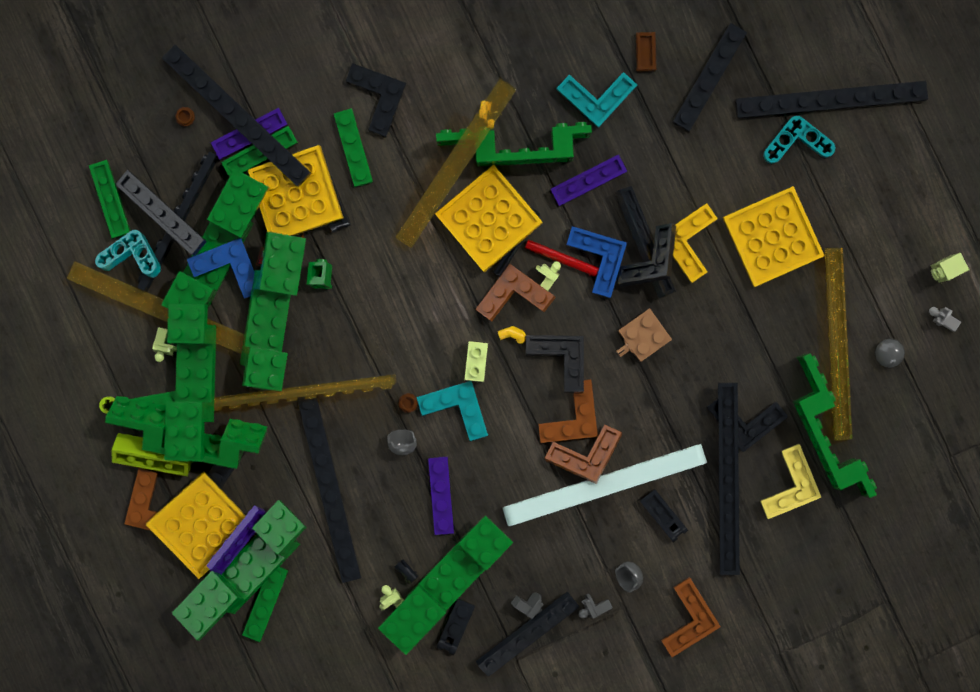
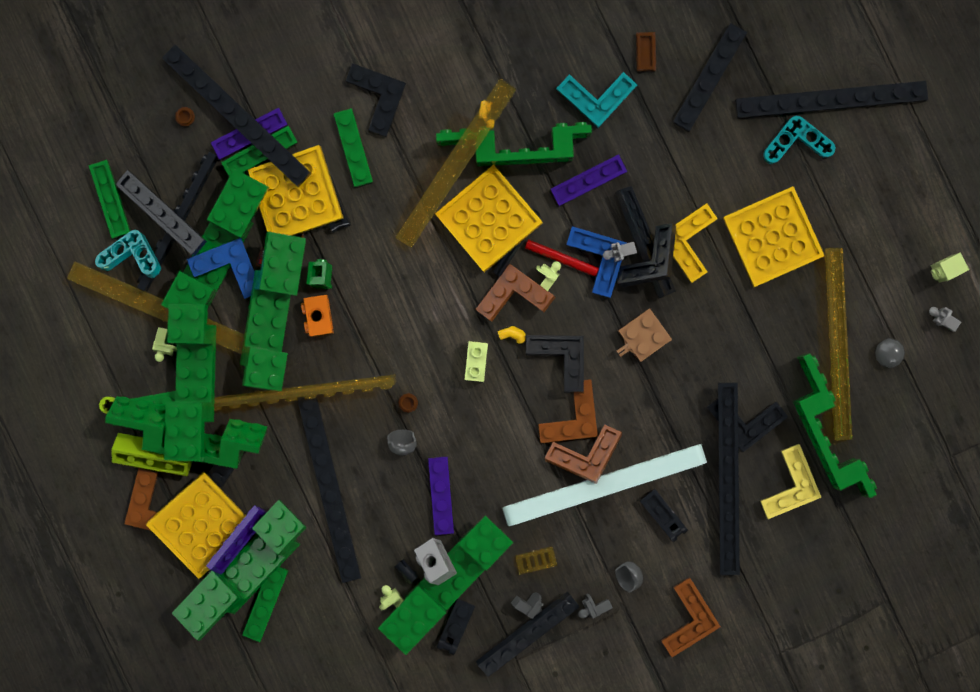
(321, 304): none -> orange brick
(443, 568): none -> light grey brick
(460, 395): teal plate -> none
(534, 553): none -> clear yellow slope
(619, 251): none -> light grey piece

